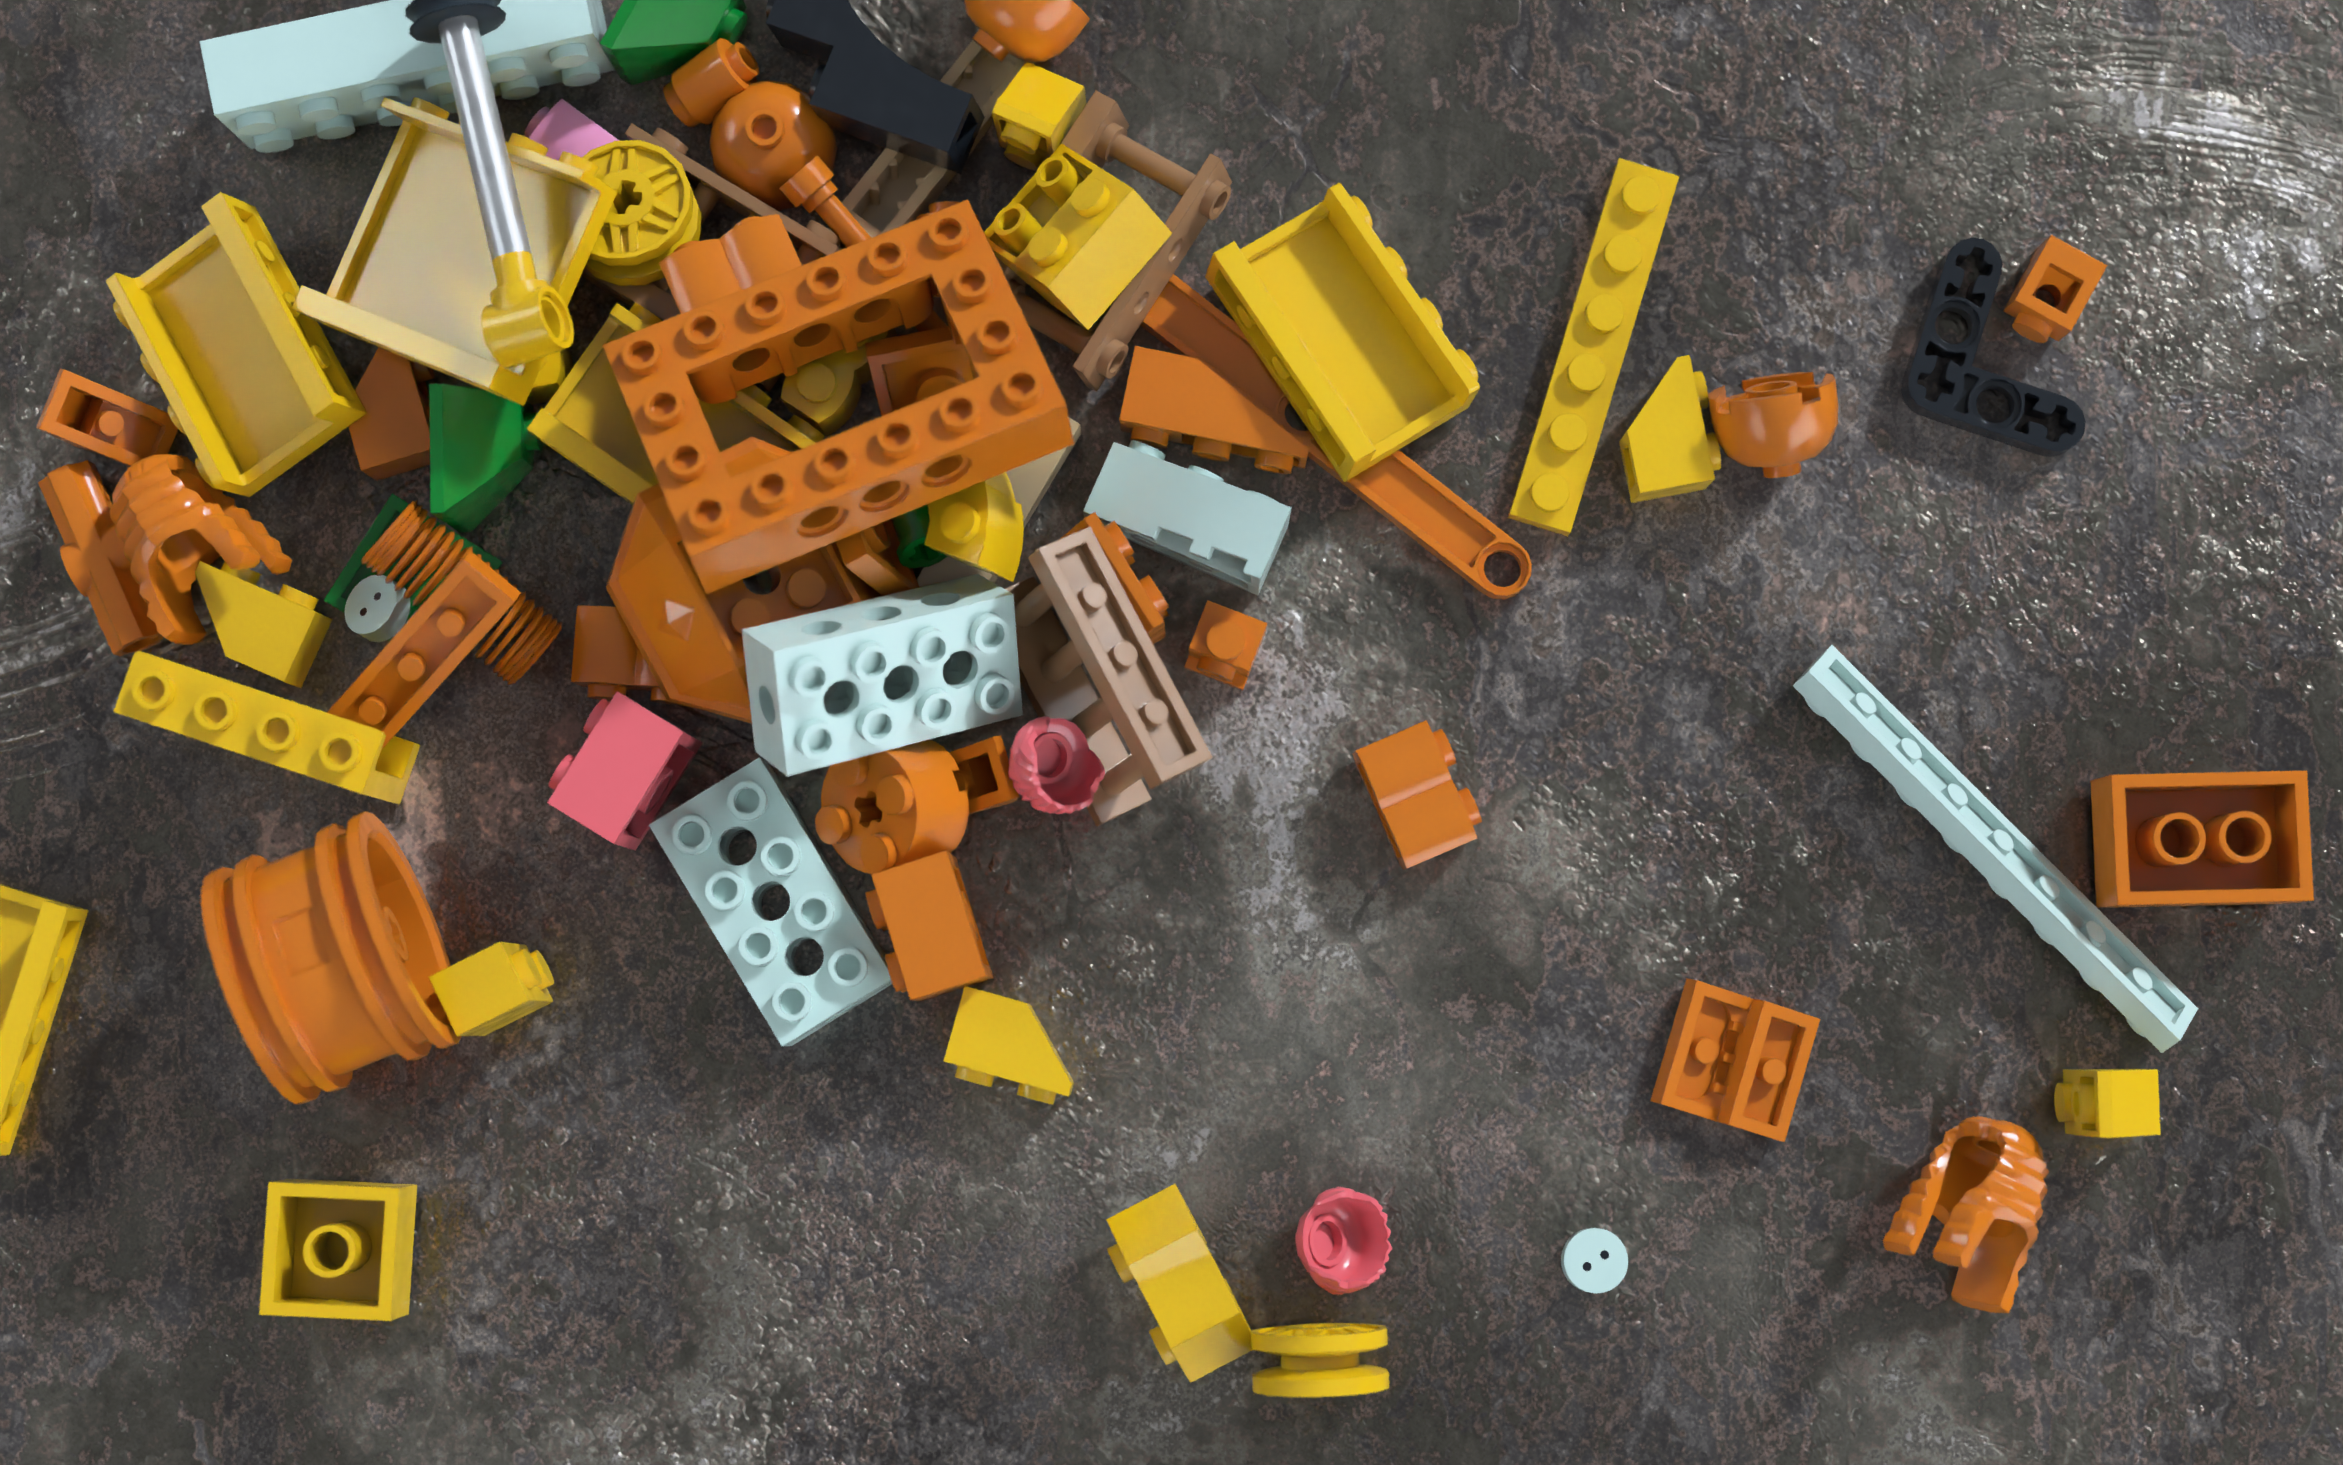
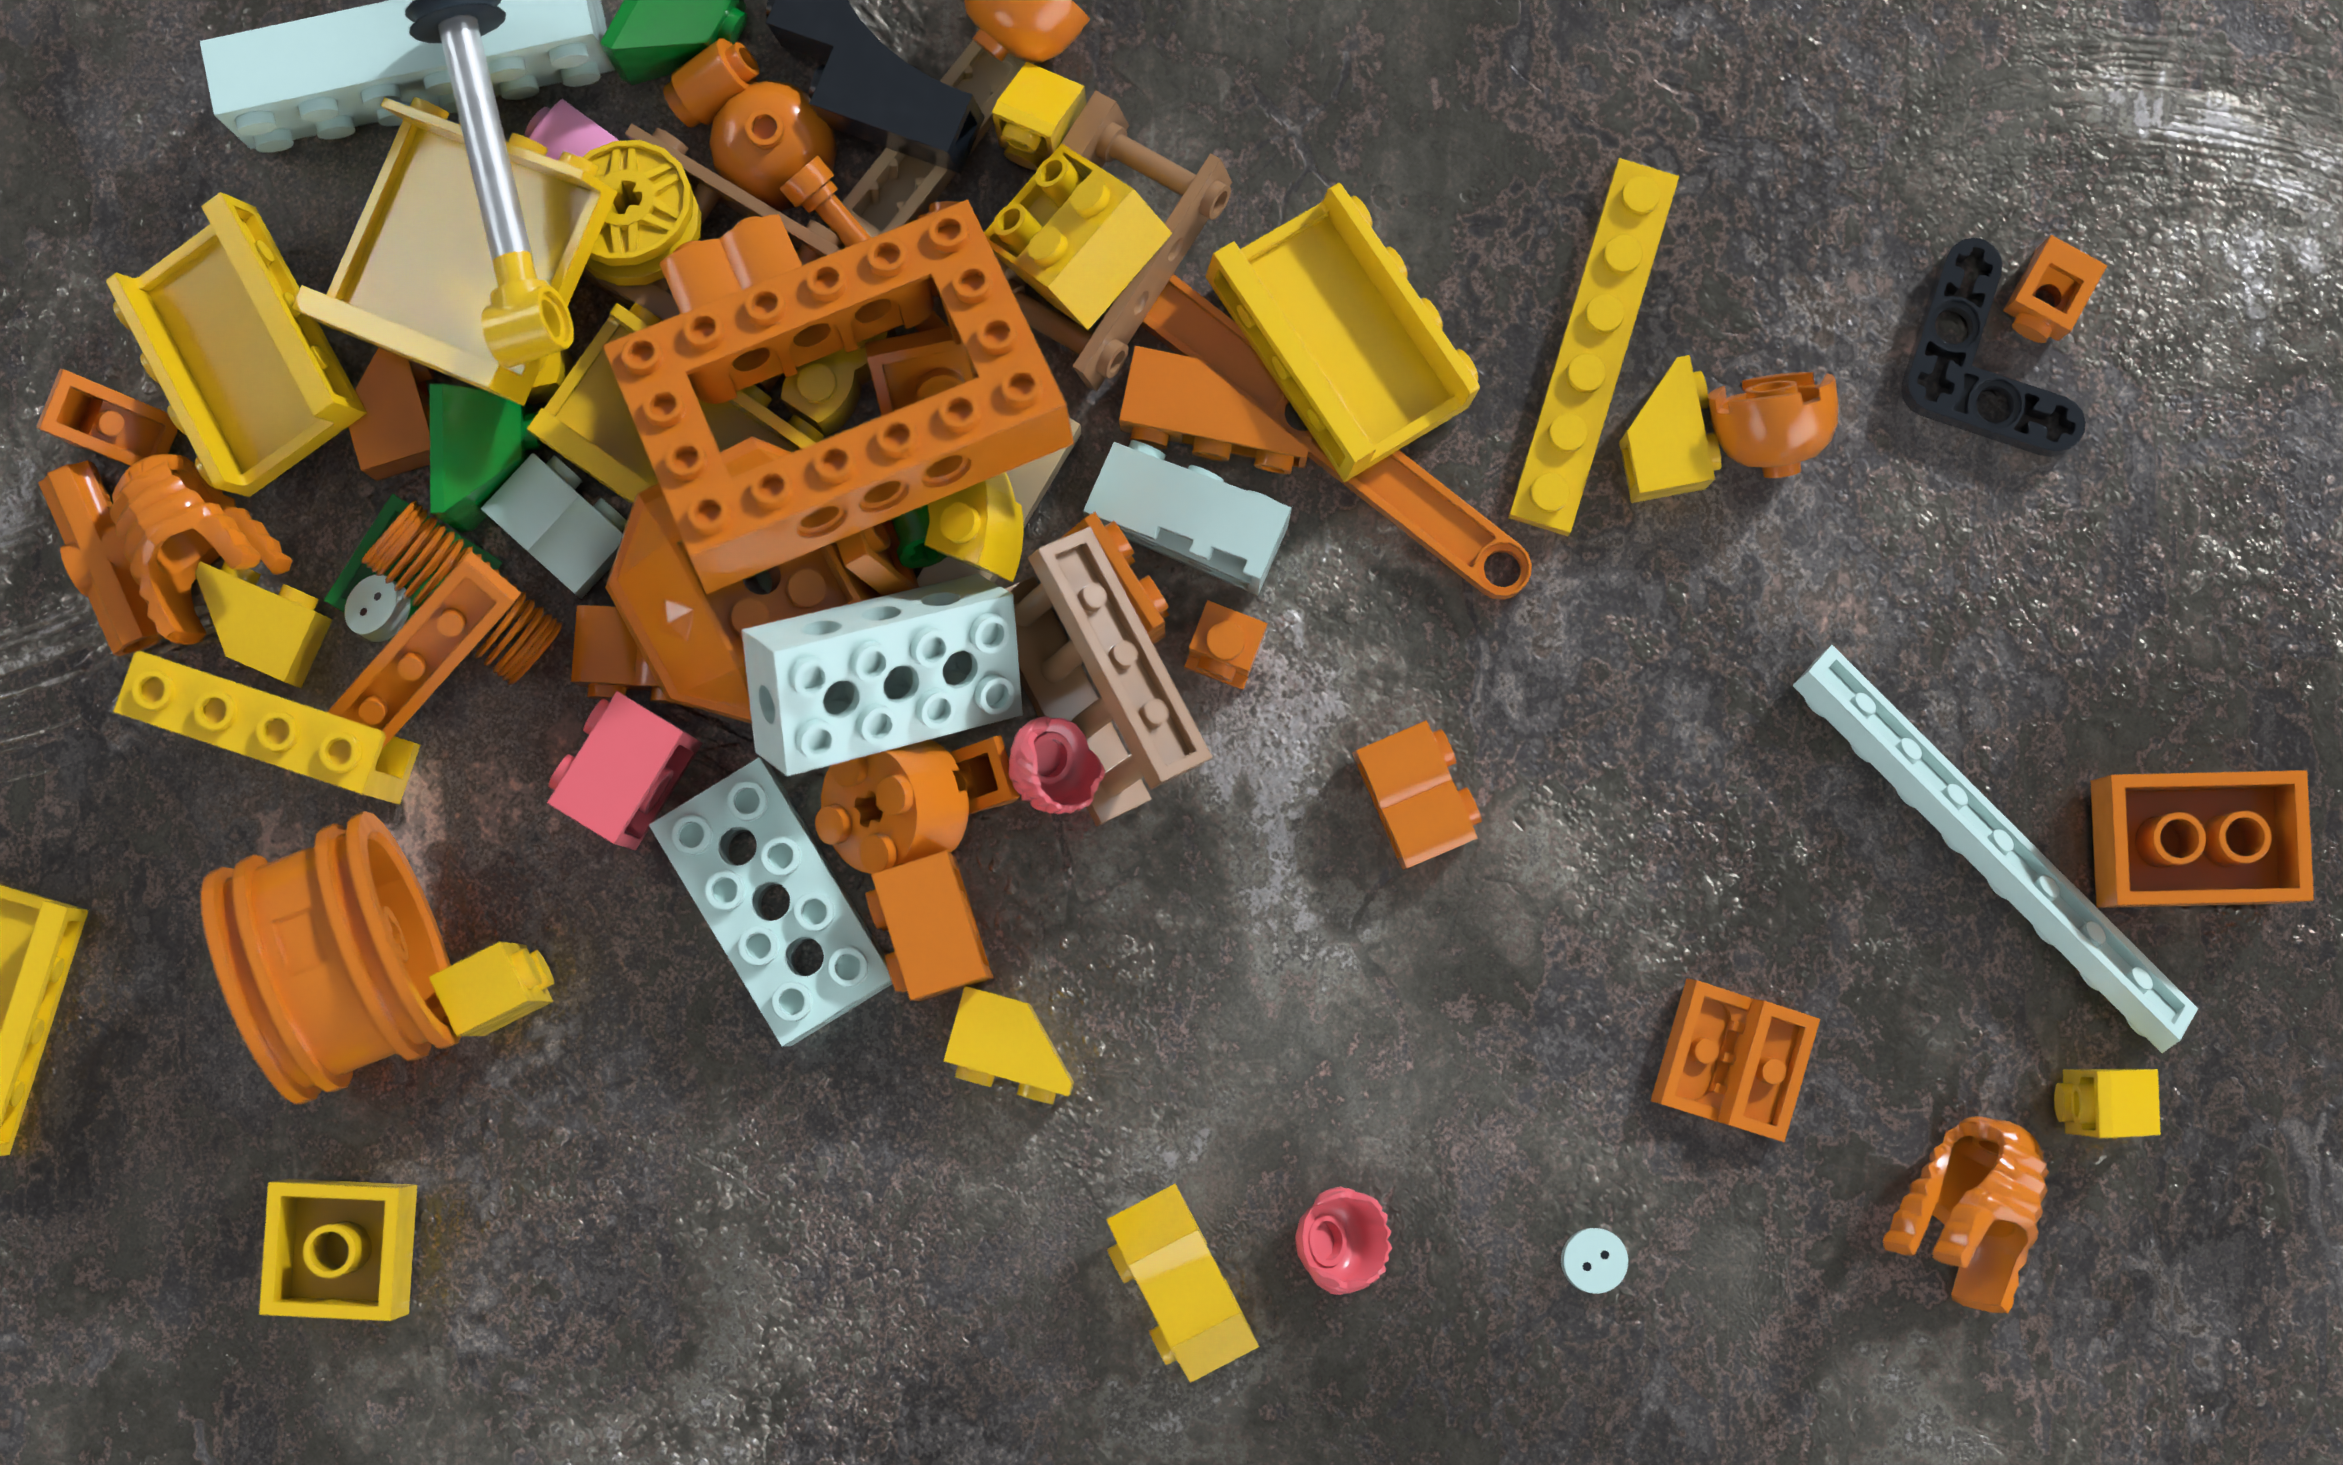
(557, 523): none -> light aqua brick
(1319, 1360): yellow wheel -> none

